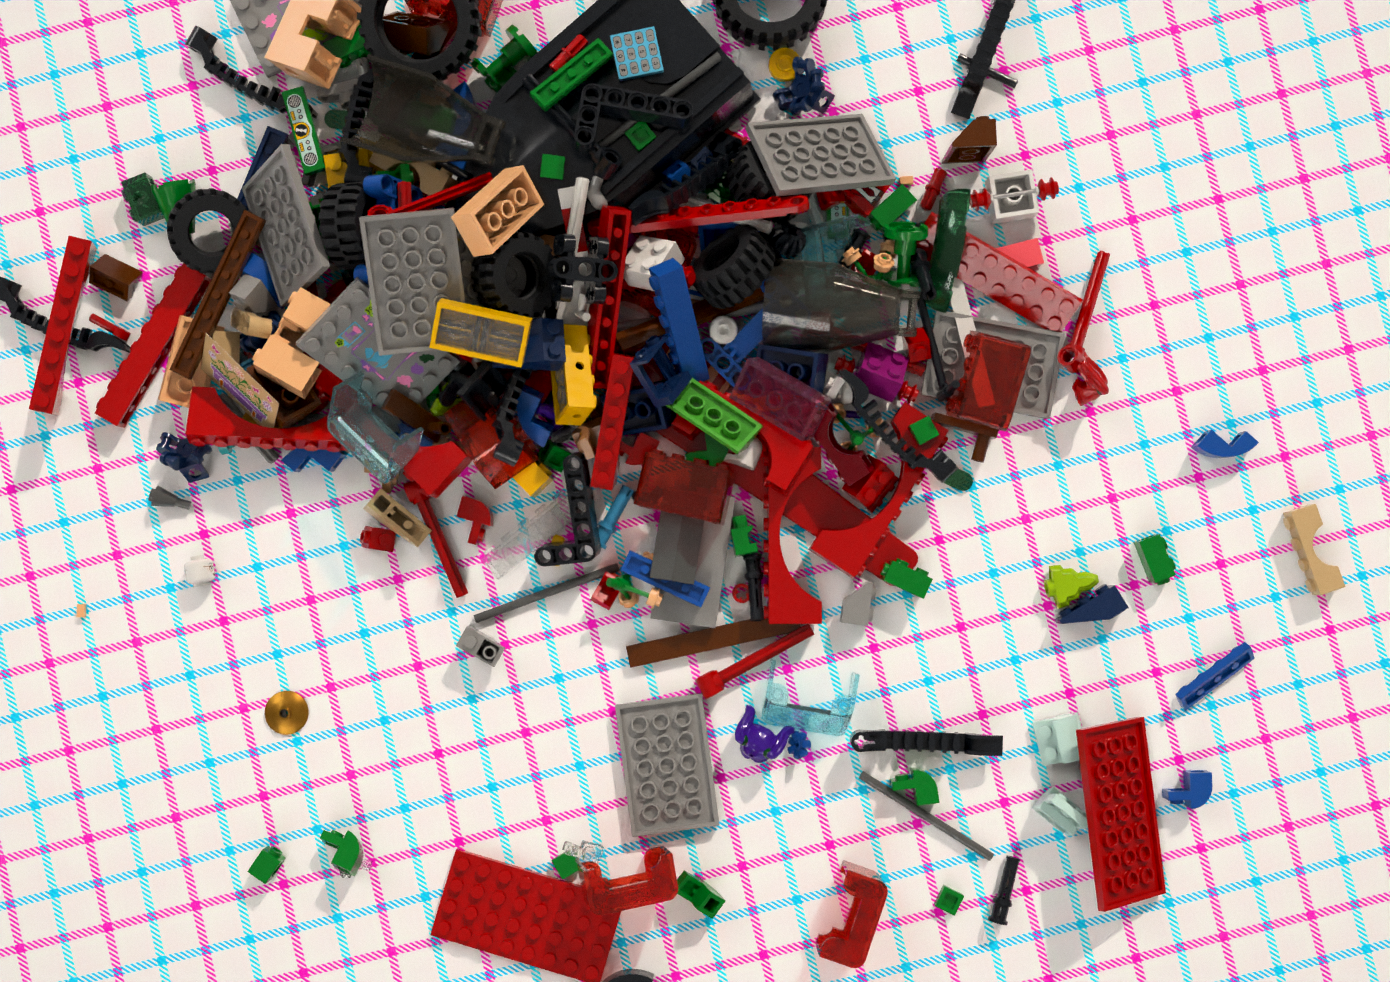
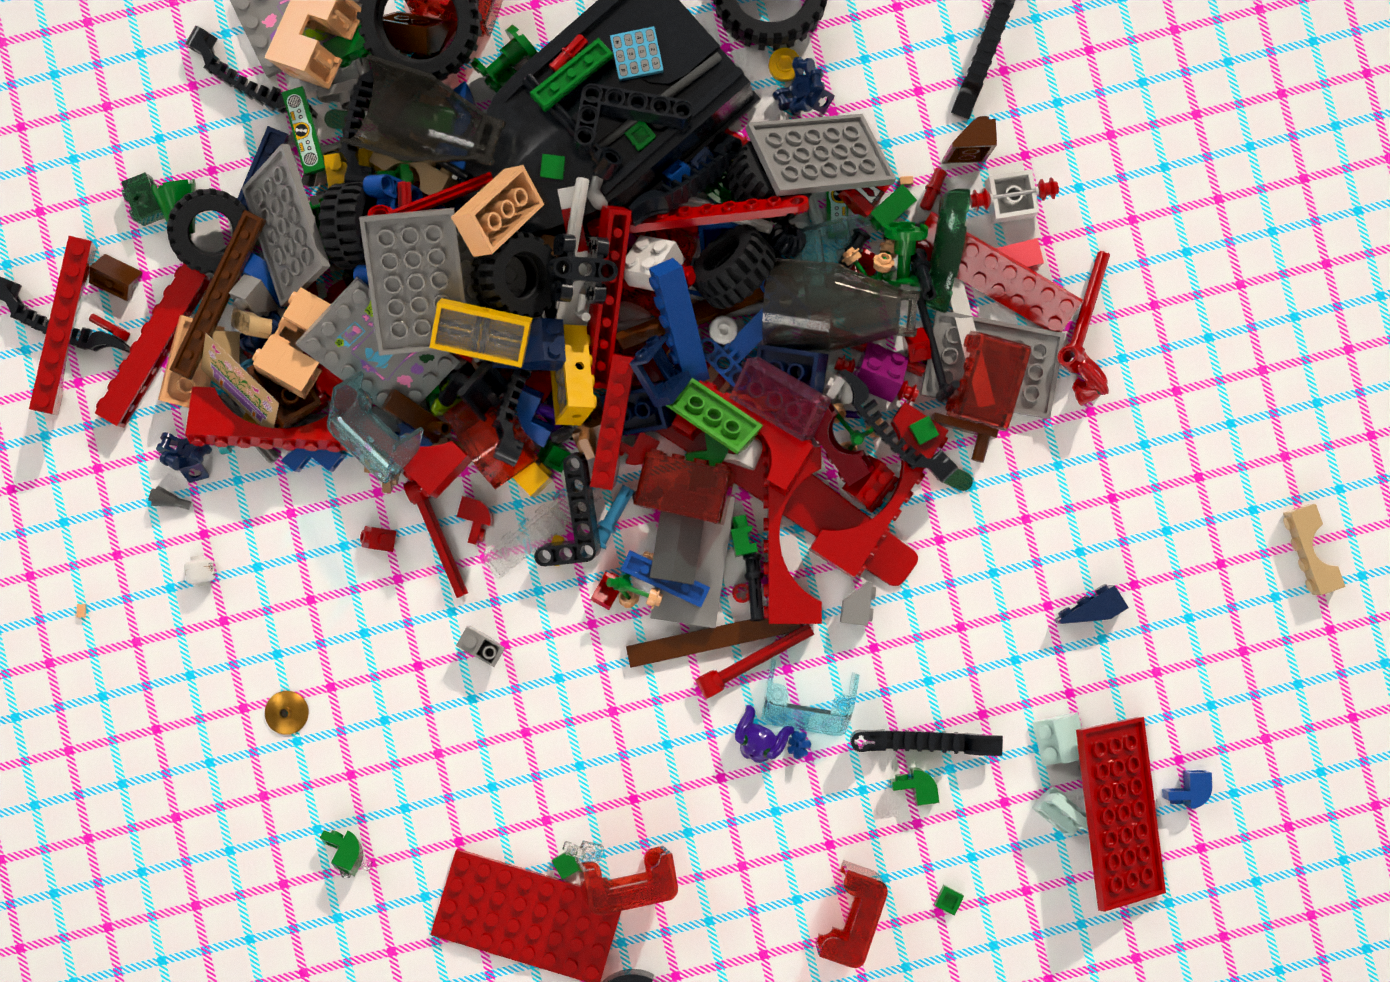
(267, 864): green brick -> none
(397, 518): tan slope -> none
(545, 593): dark grey piece -> none
(667, 765): light grey plate -> none
(700, 894): green brick -> none
(830, 199): red bracket -> none
(905, 578): green brick -> none
(926, 816): dark grey piece -> none
(1003, 78): black bar -> none
(1011, 863): black pin -> none
(1067, 584): lime rock -> none
(1155, 559): green brick -> none
(1214, 446): blue brick -> none
(1214, 676): blue plate -> none

